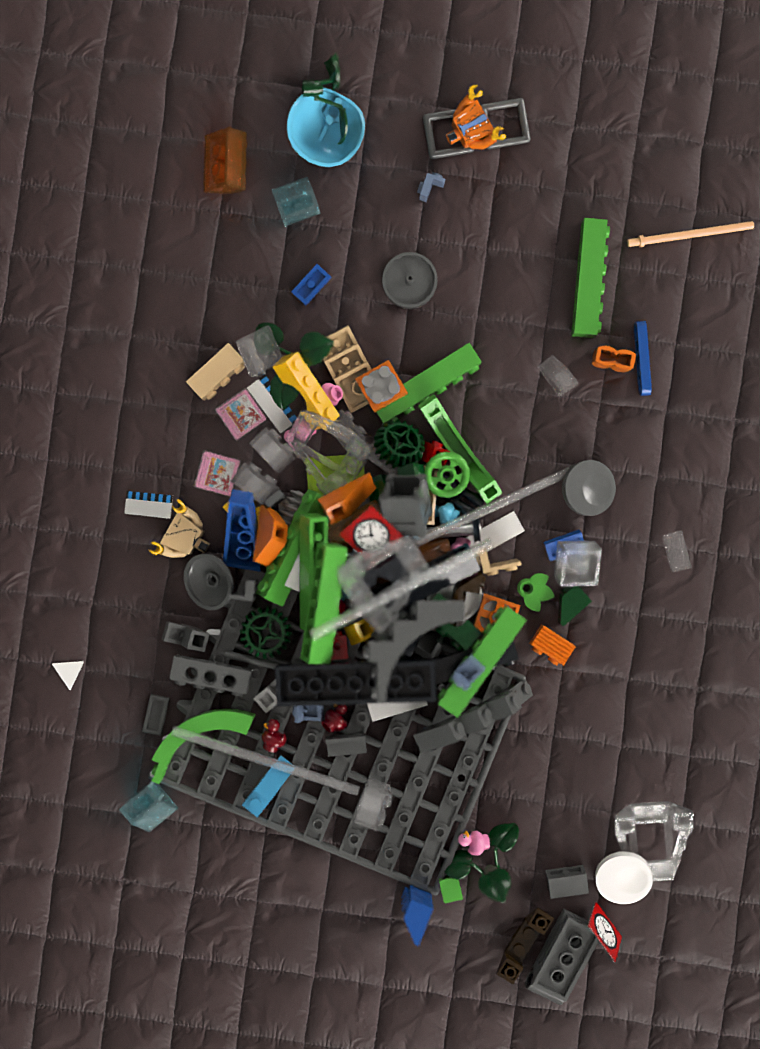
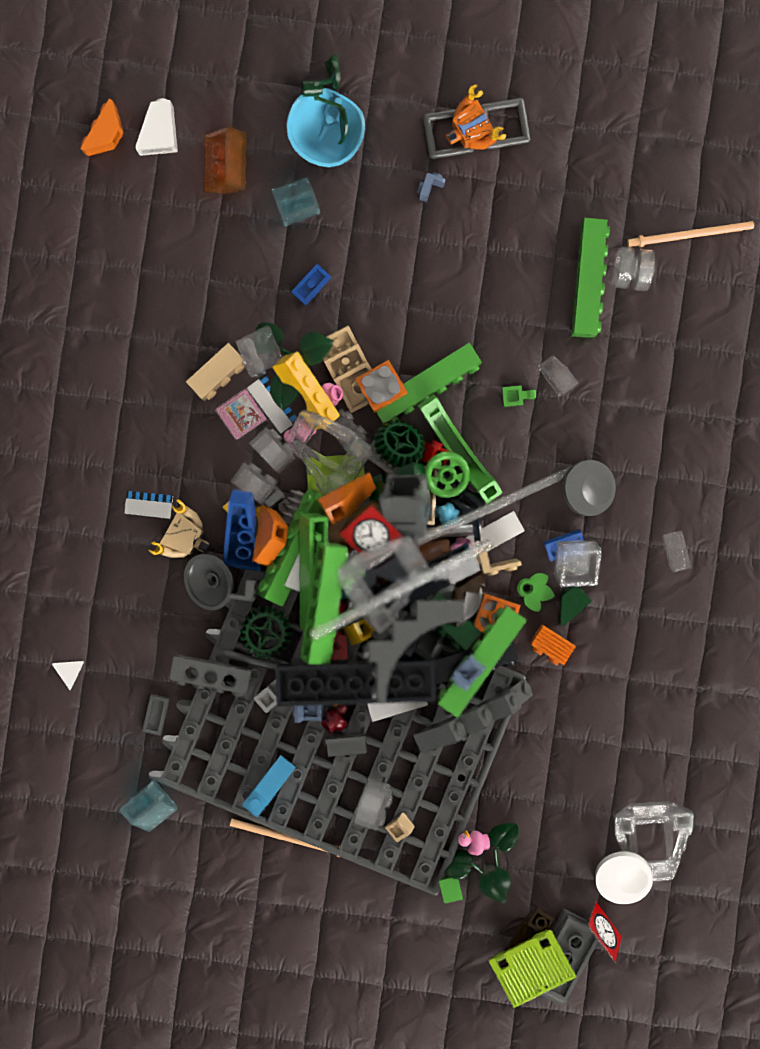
(104, 131): none -> orange slope
(158, 129): none -> white slope
(185, 635): dark grey brick -> none
(215, 719): bright green arch -> none
(216, 473): clear tile -> none
(265, 760): clear piece -> none
(269, 832): none -> light nougat bar
(272, 737): dark red animal -> none
(400, 827): none -> tan slope
(409, 280): dark grey piece -> none
(417, 909): blue slope -> none
(514, 395): none -> bright green plate
(532, 968): none -> lime window
(567, 881): dark grey hinge -> none
(608, 357): orange brick -> none
(639, 269): none -> clear wheel
(642, 358): blue beam -> none

